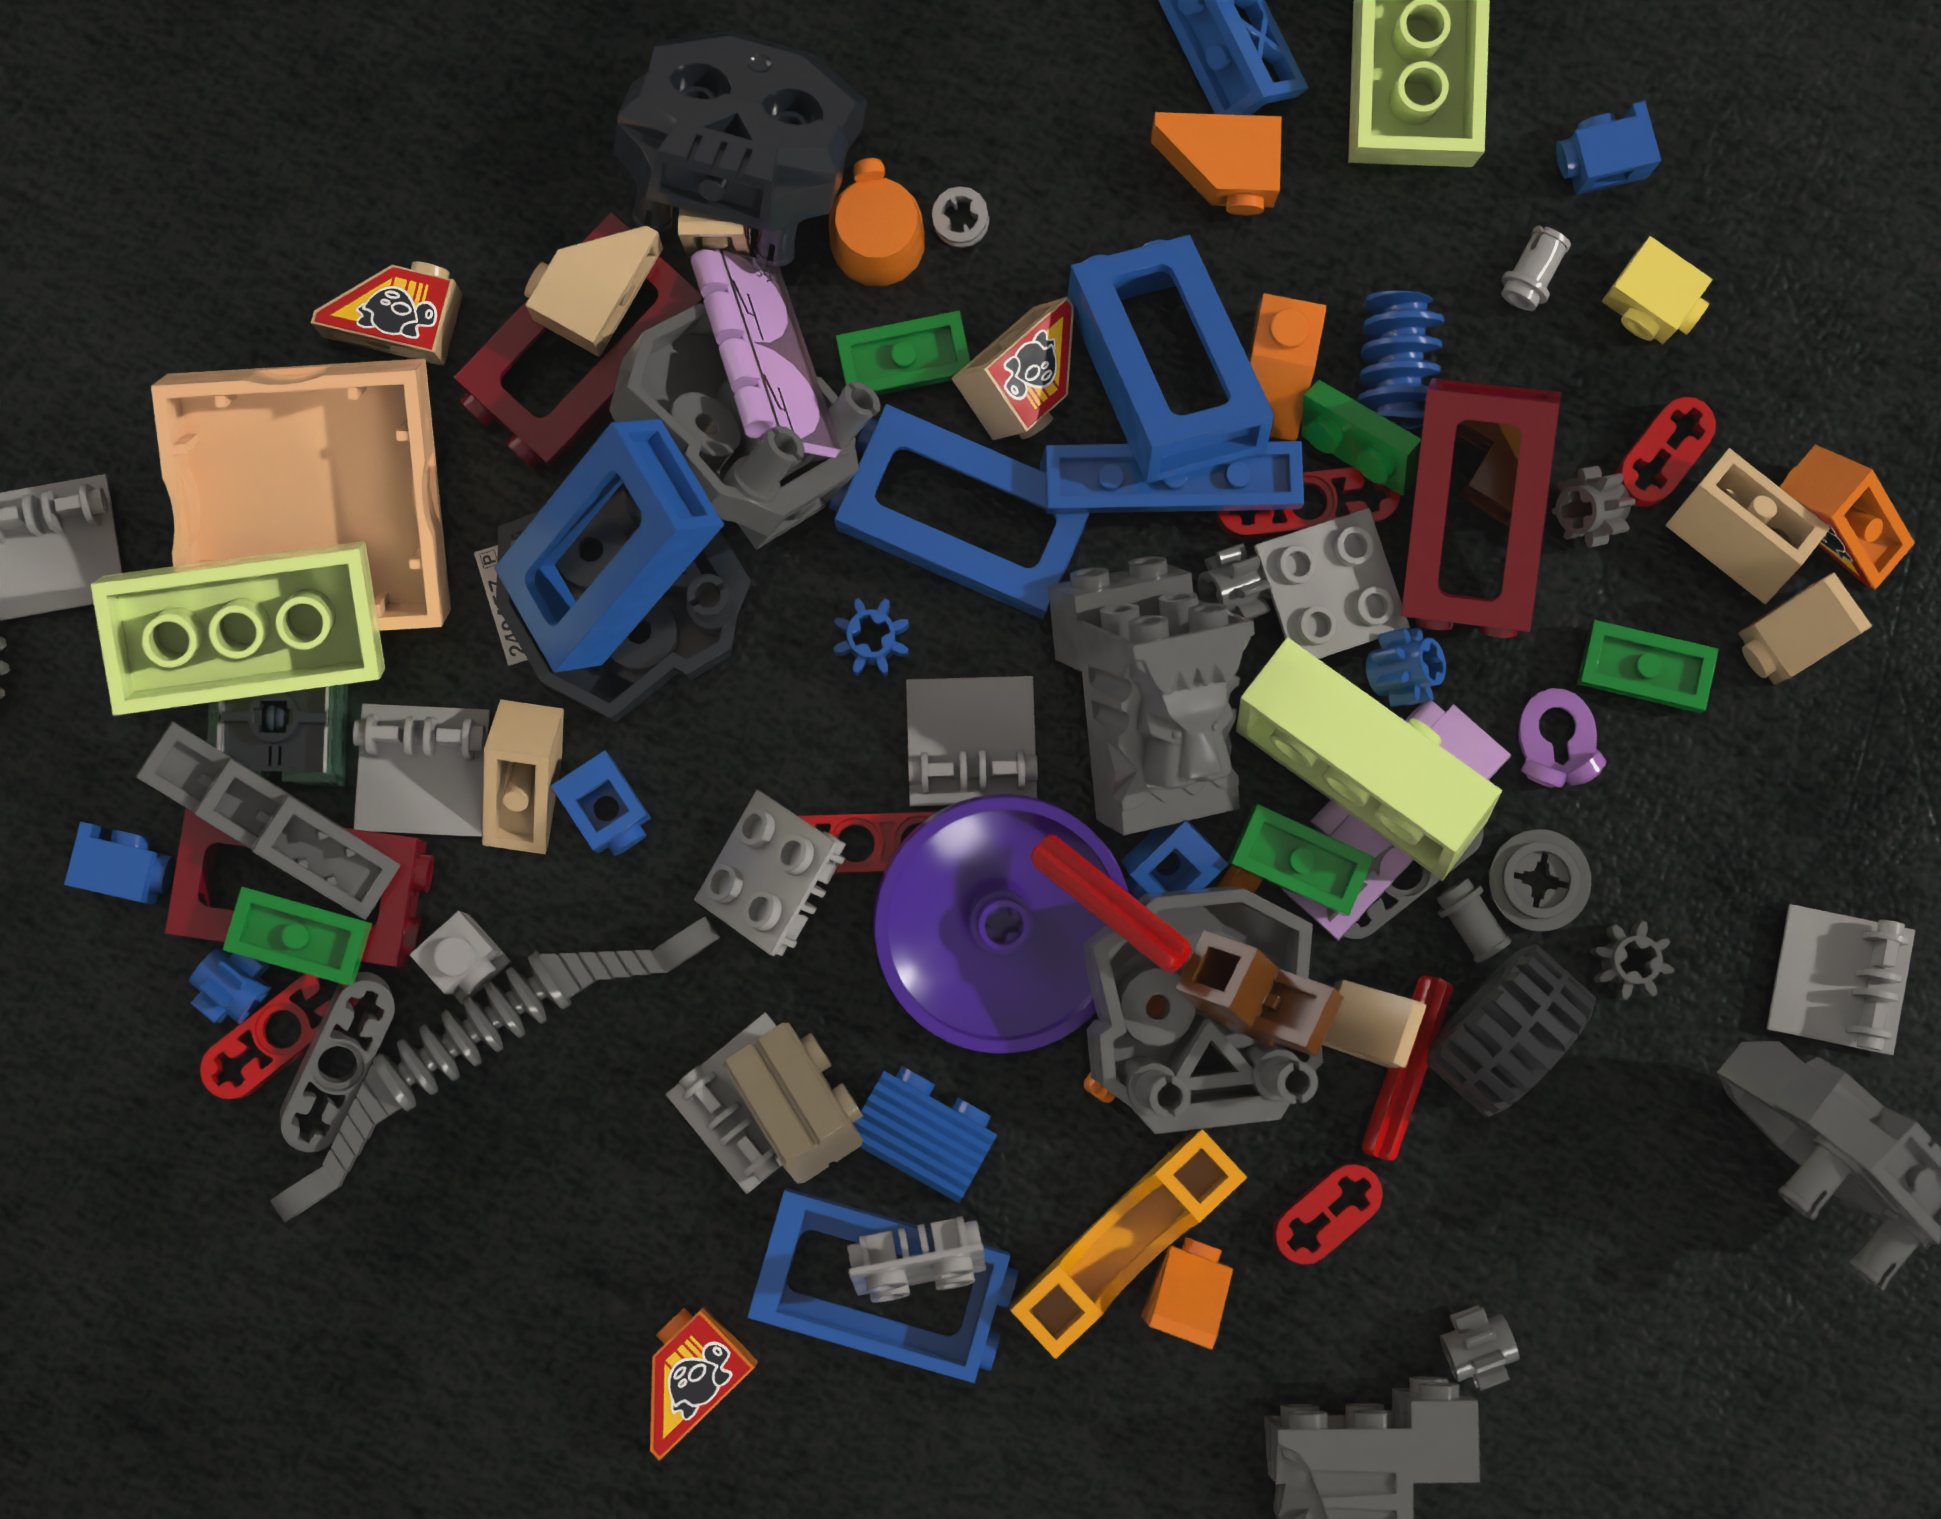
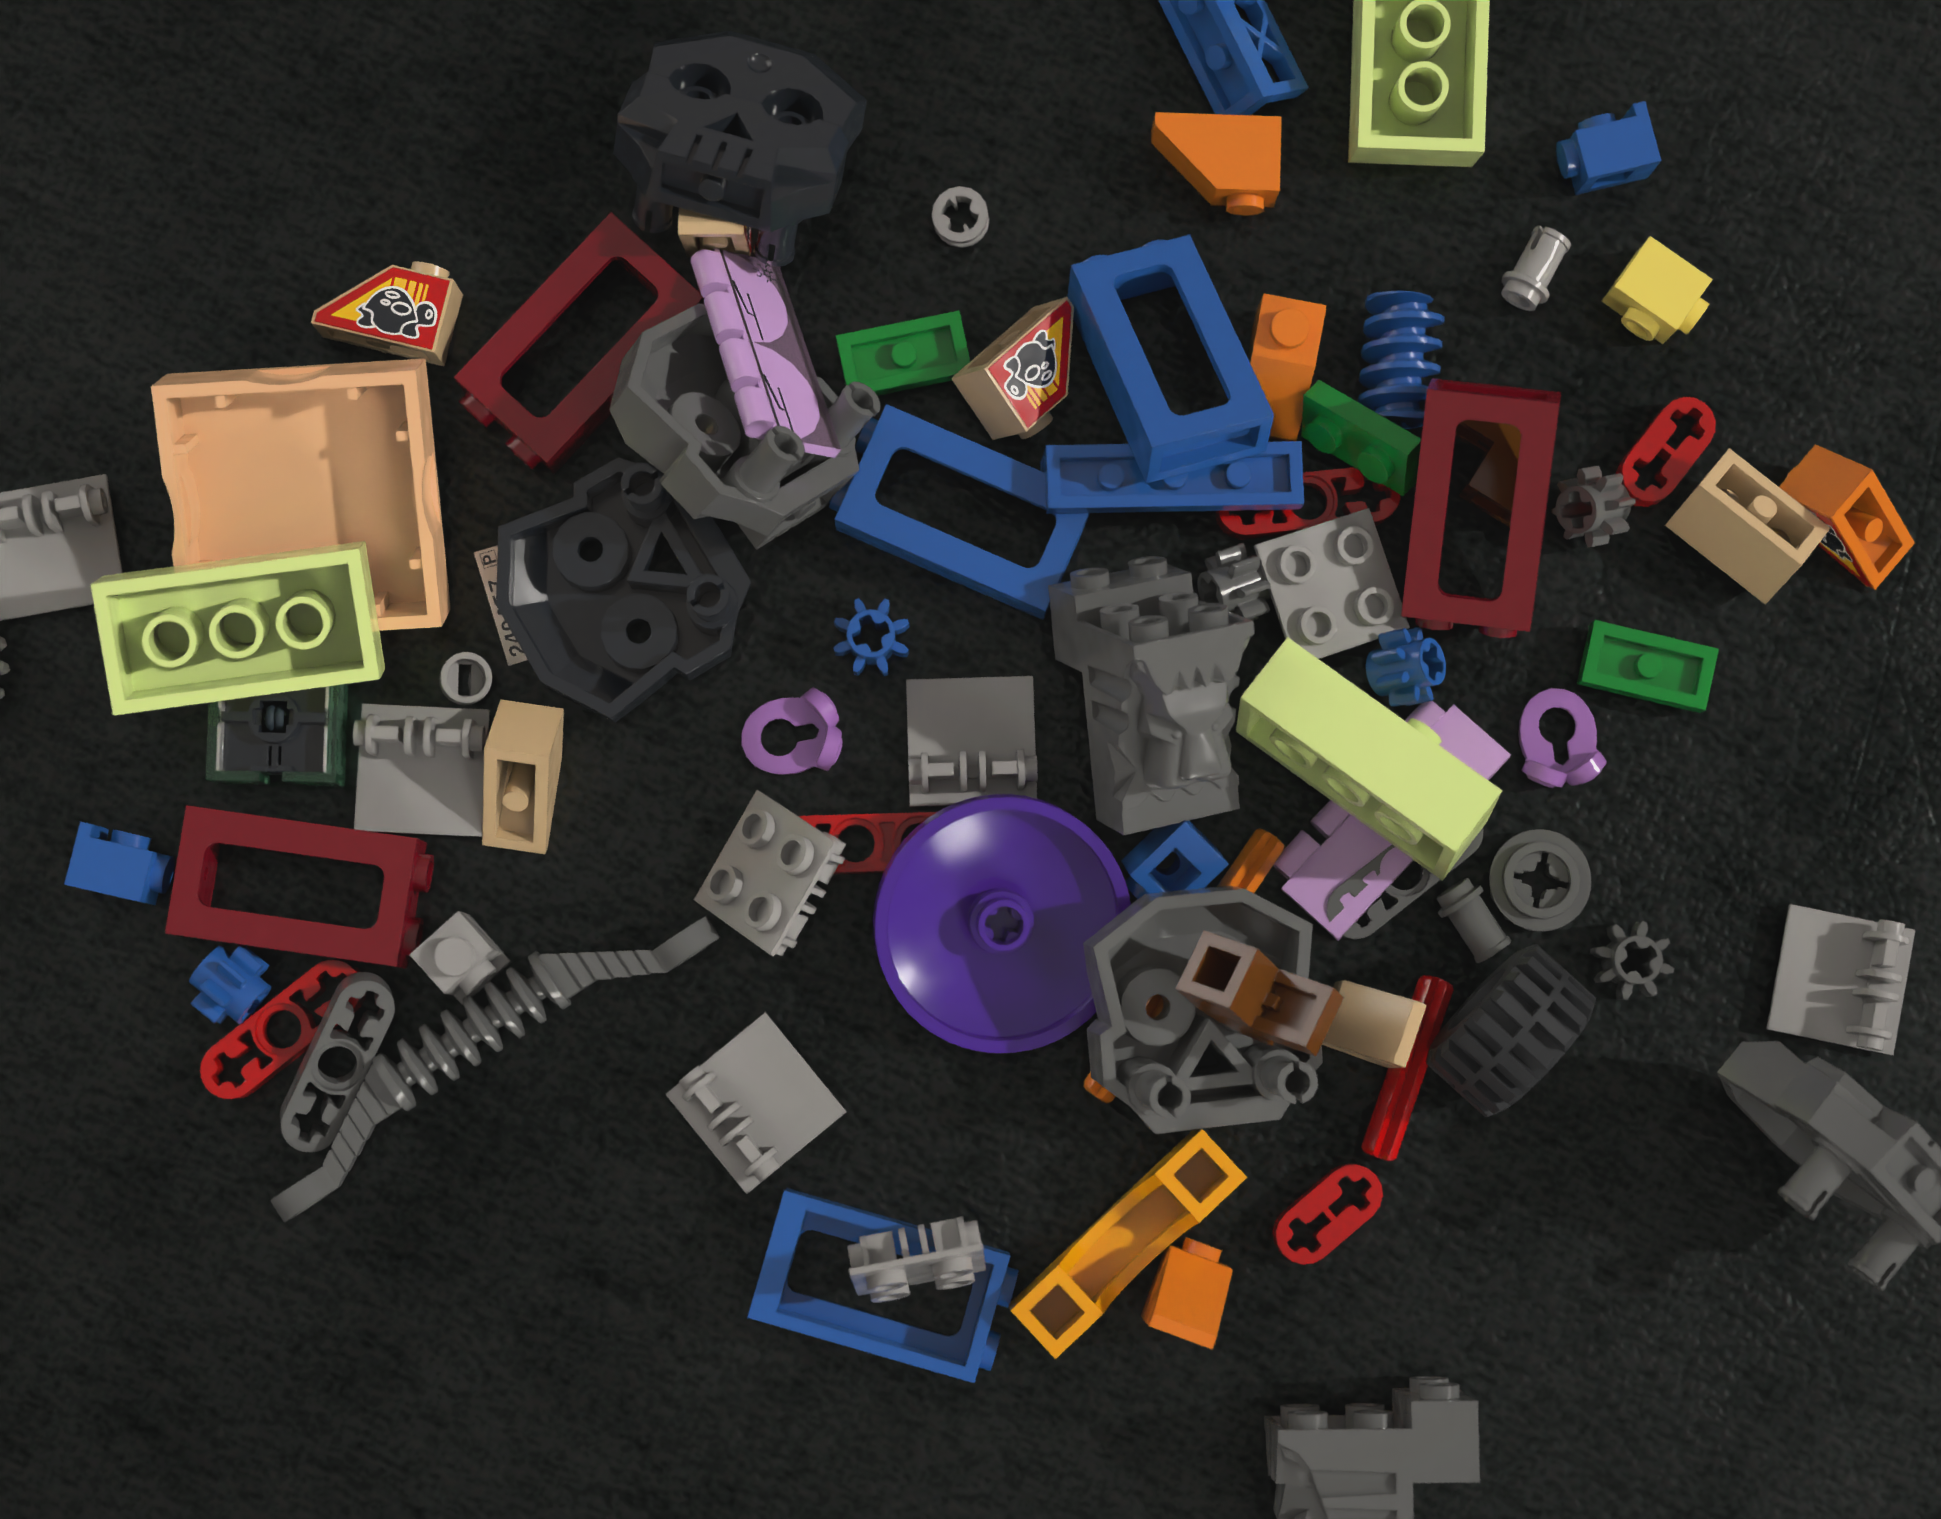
(268, 820): dark grey slope -> none
(297, 936): green plate -> none
(478, 682): none -> light grey hinge
(583, 791): blue brick -> none
(592, 286): tan slope -> none
(673, 531): blue piece -> none
(692, 1375): slope -> none
(794, 1102): dark tan brick -> none
(811, 708): none -> medium lavender piece
(876, 228): orange hat -> none
(924, 1135): blue brick -> none
(1111, 903): red axle -> none
(1300, 860): green plate -> none
(1479, 1347): dark grey gear -> none
(1802, 630): tan slope -> none

